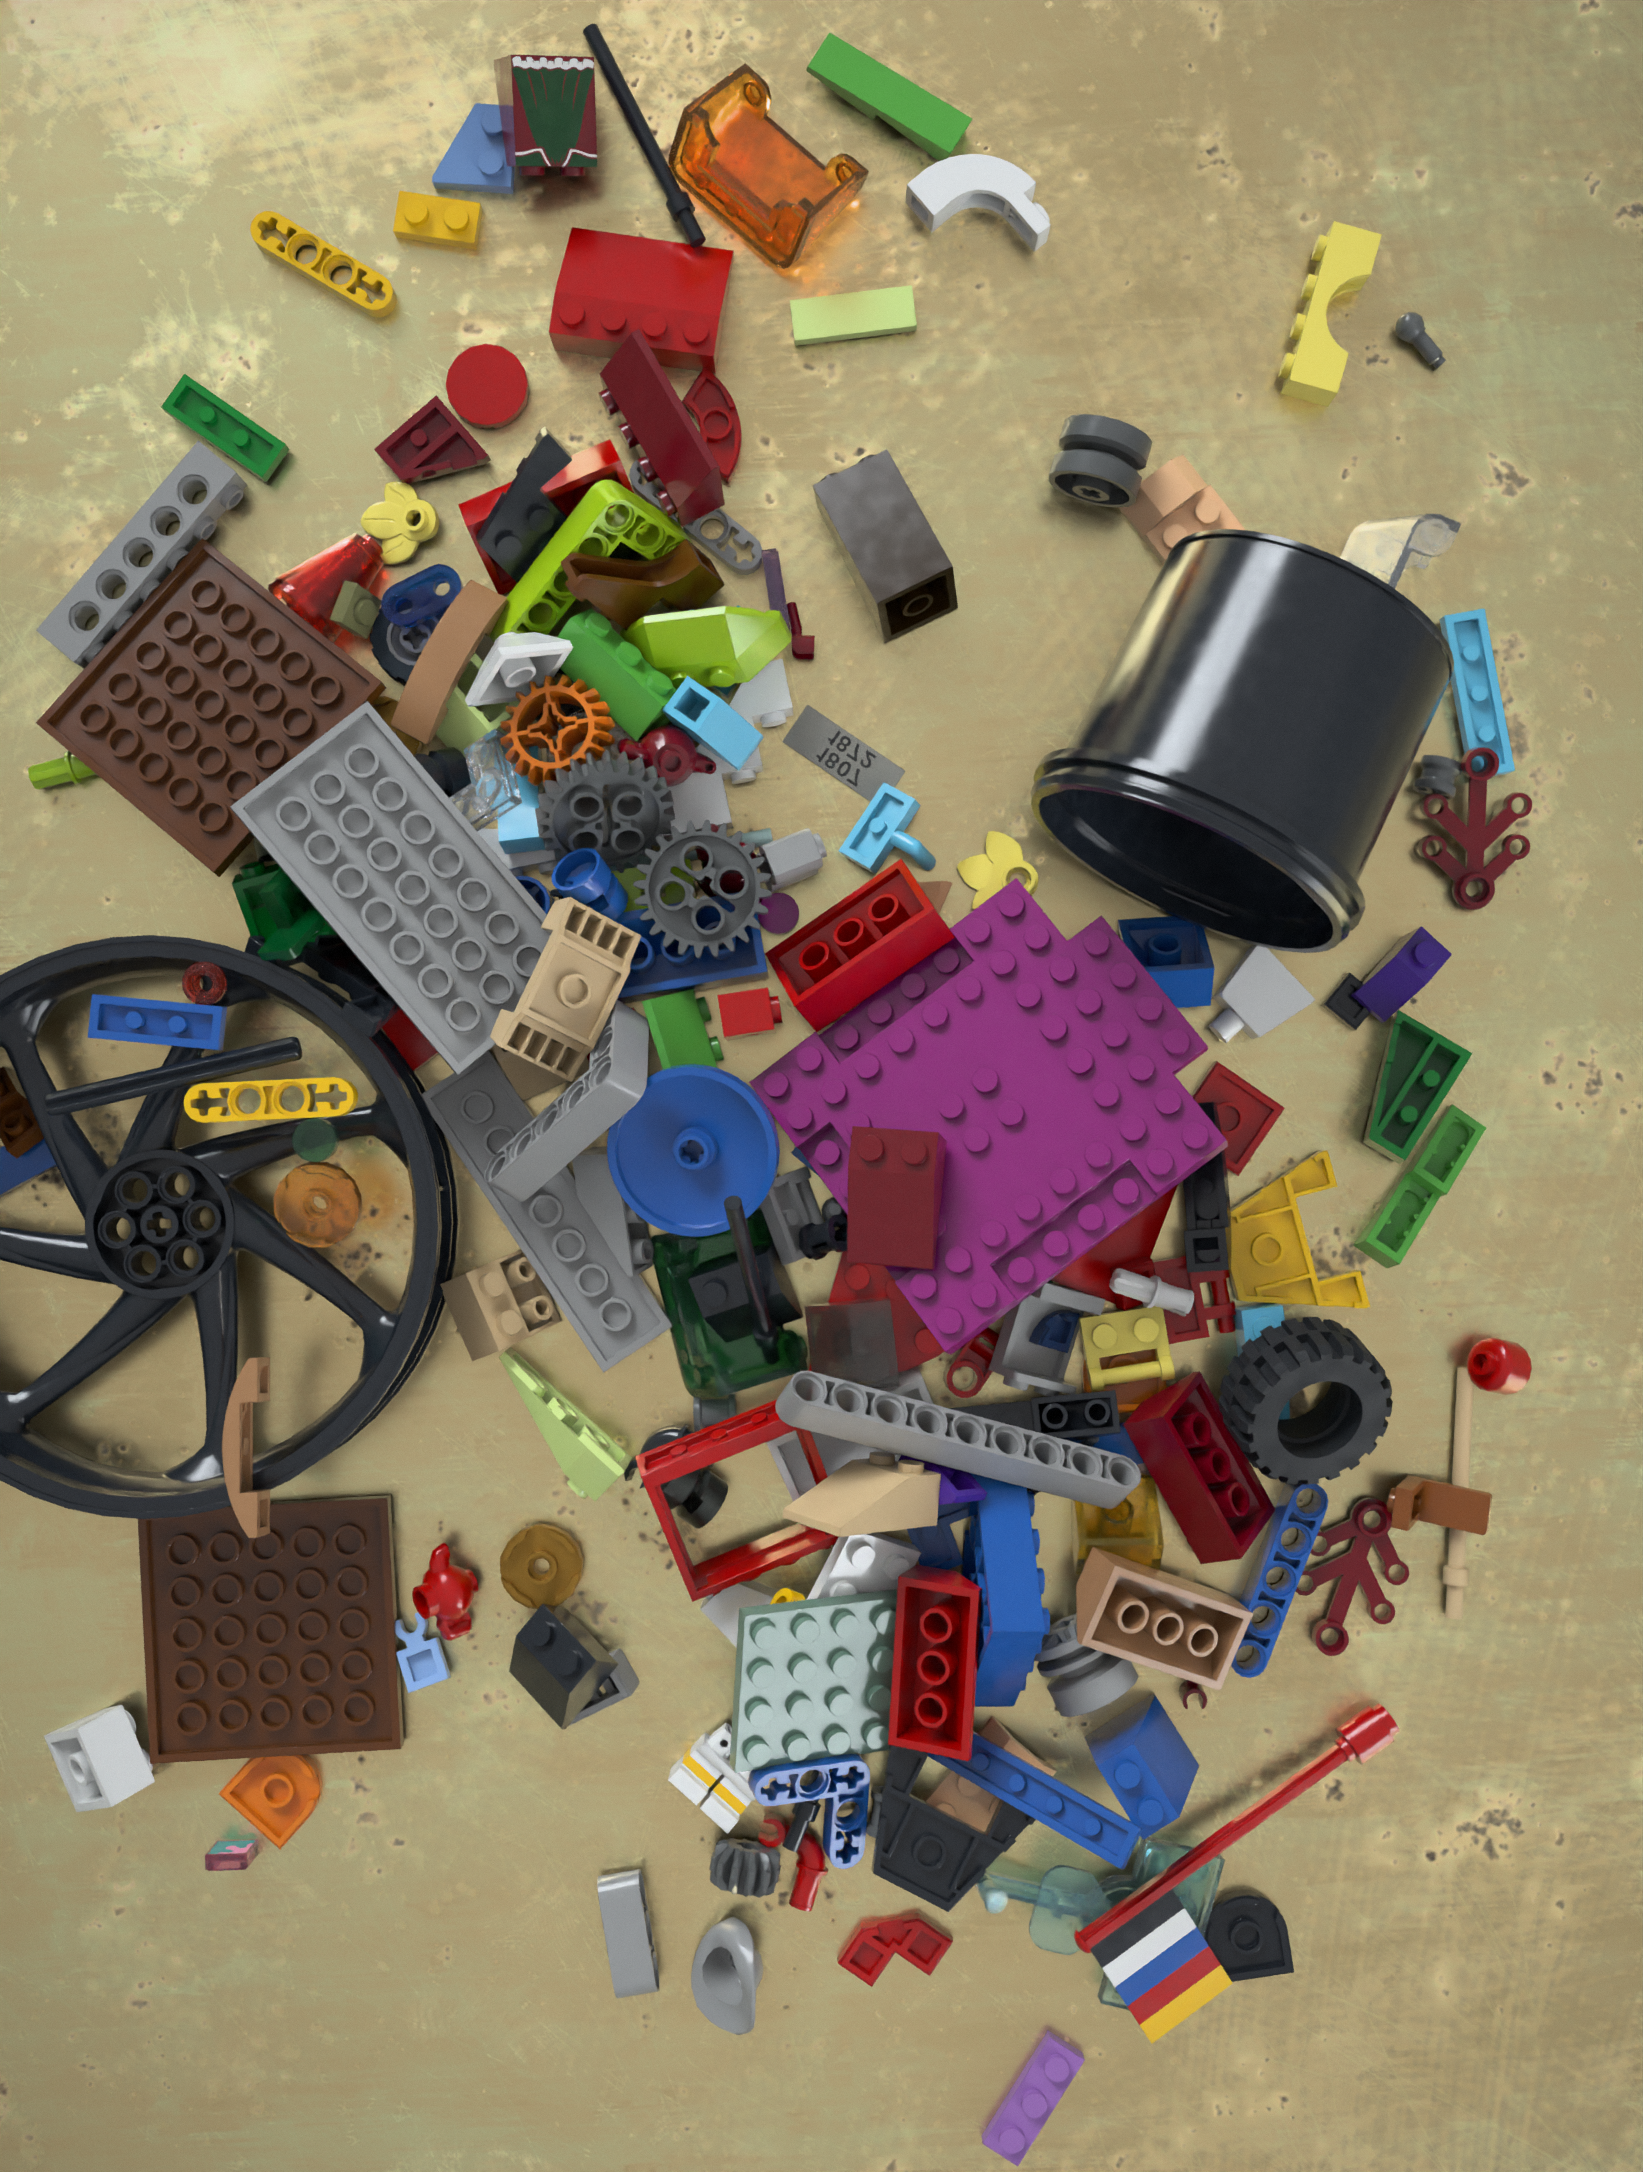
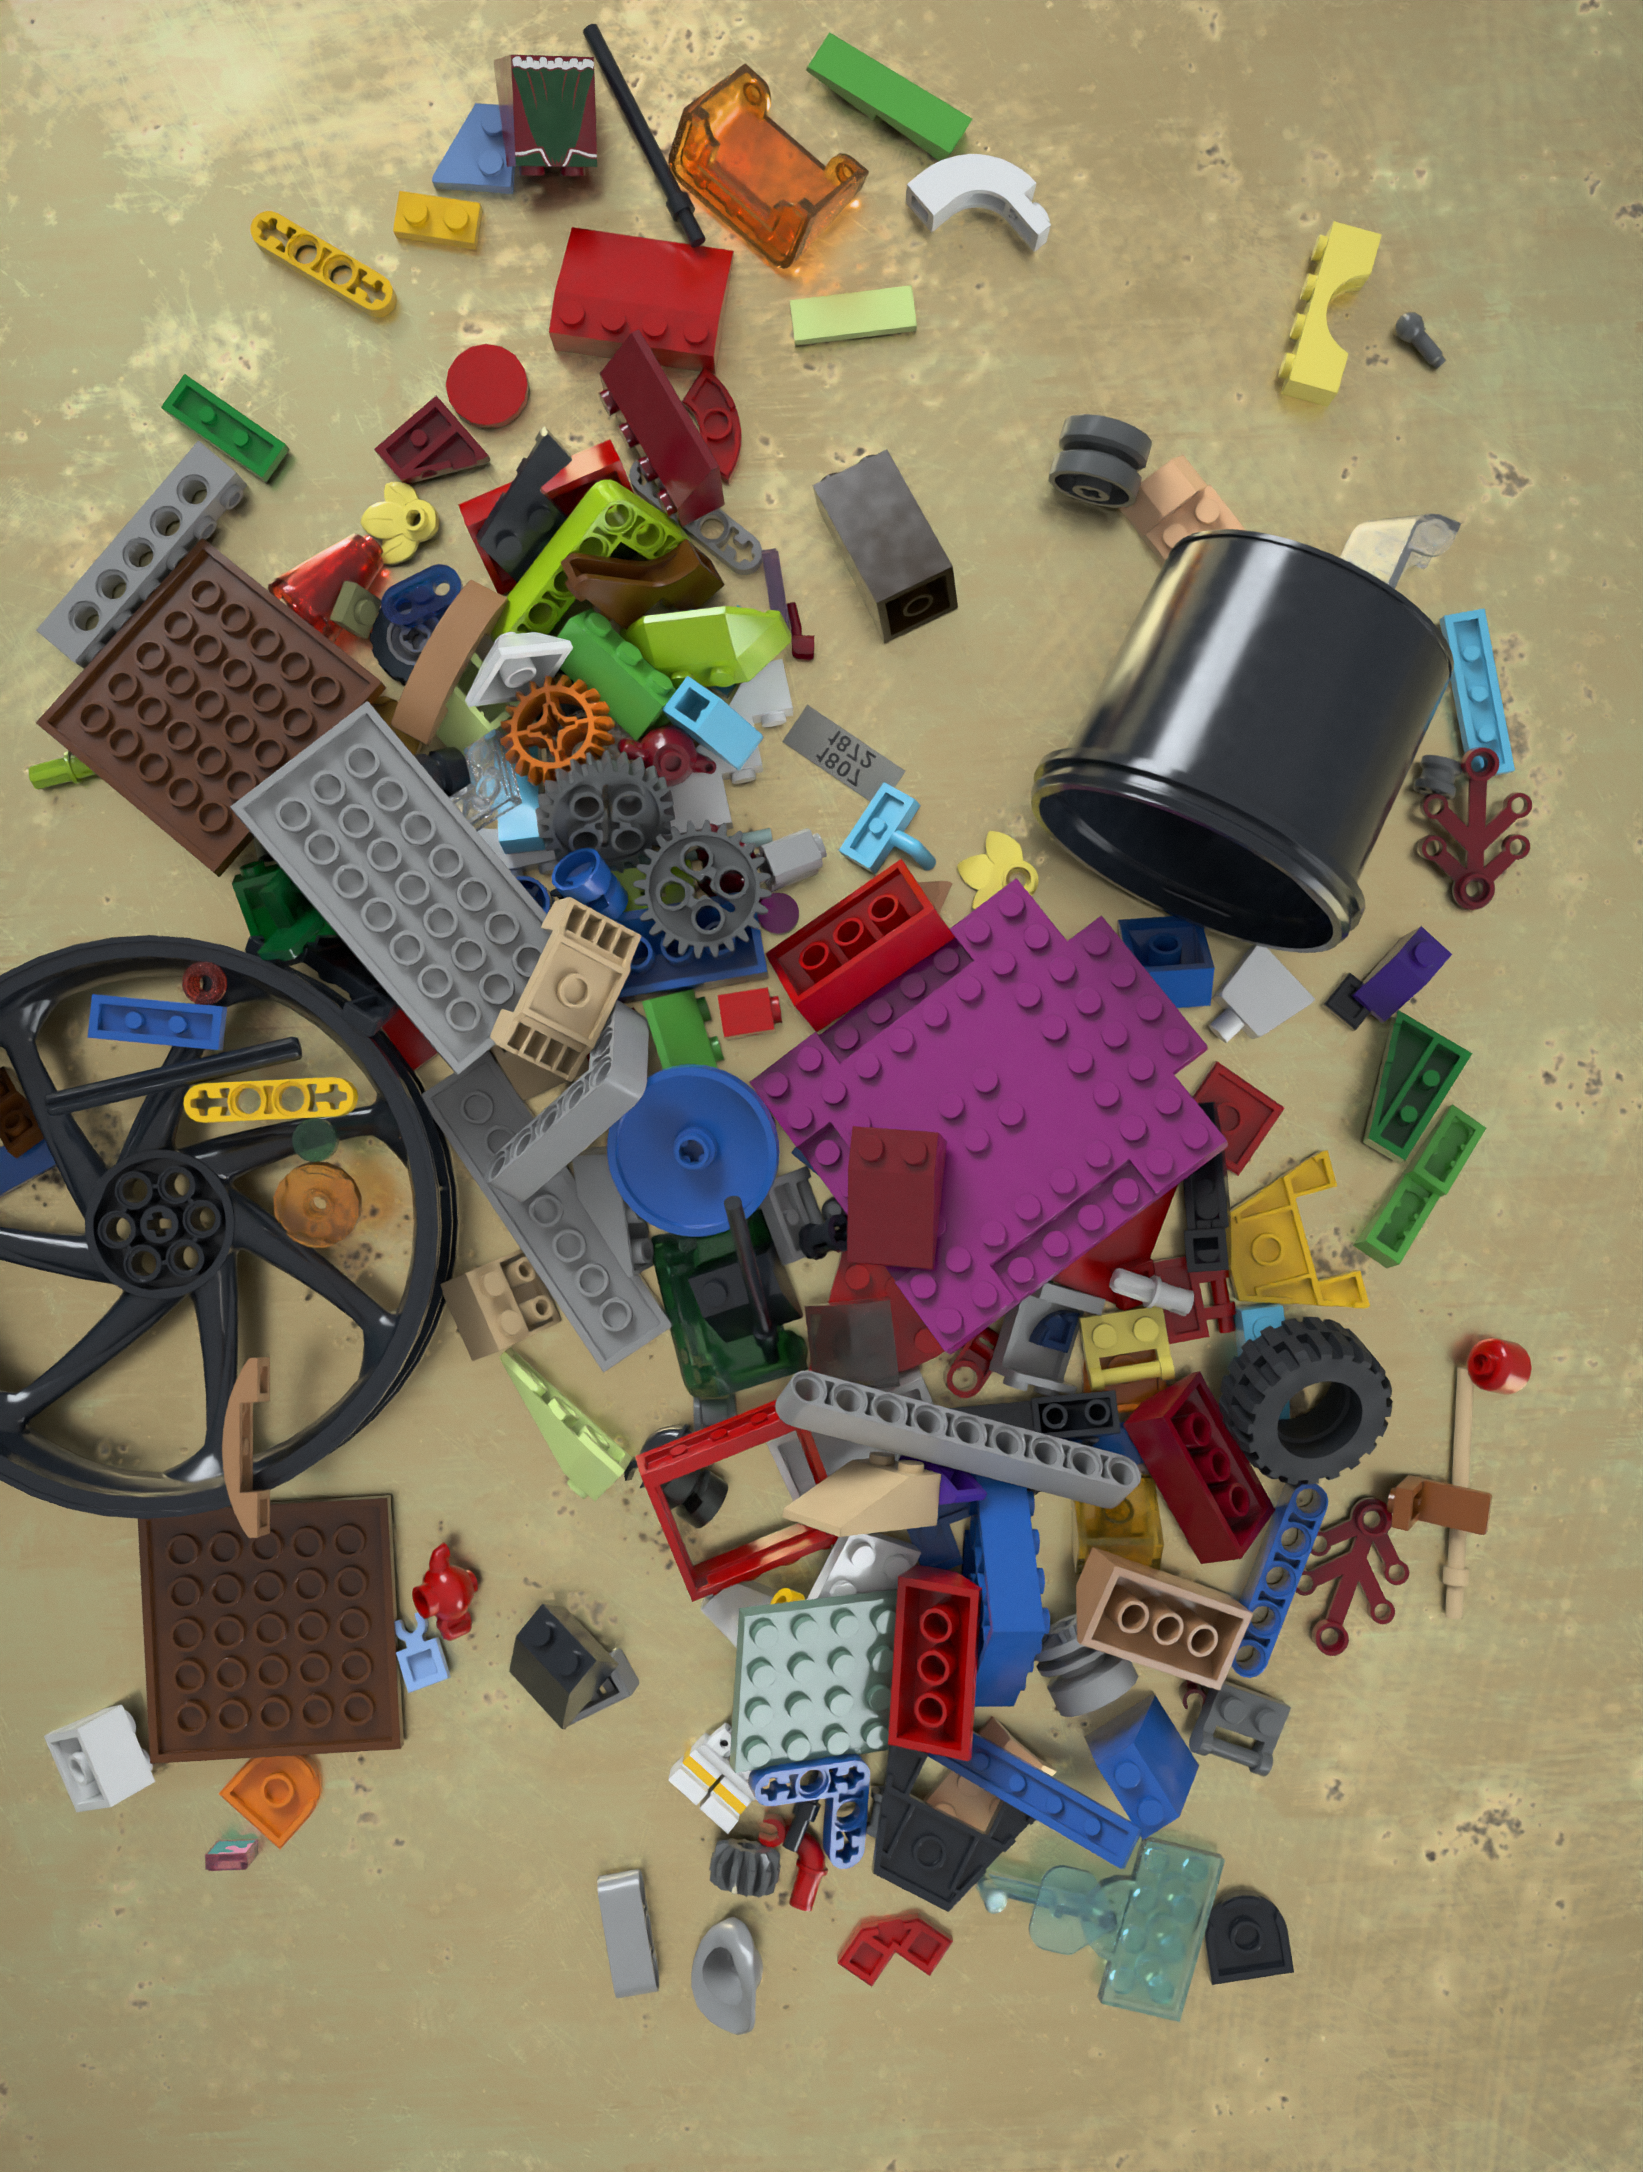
(525, 1581): pearl gold plate -> none
(1032, 2098): medium lavender plate -> none
(1149, 1938): flag -> none
(1243, 1713): none -> dark grey plate

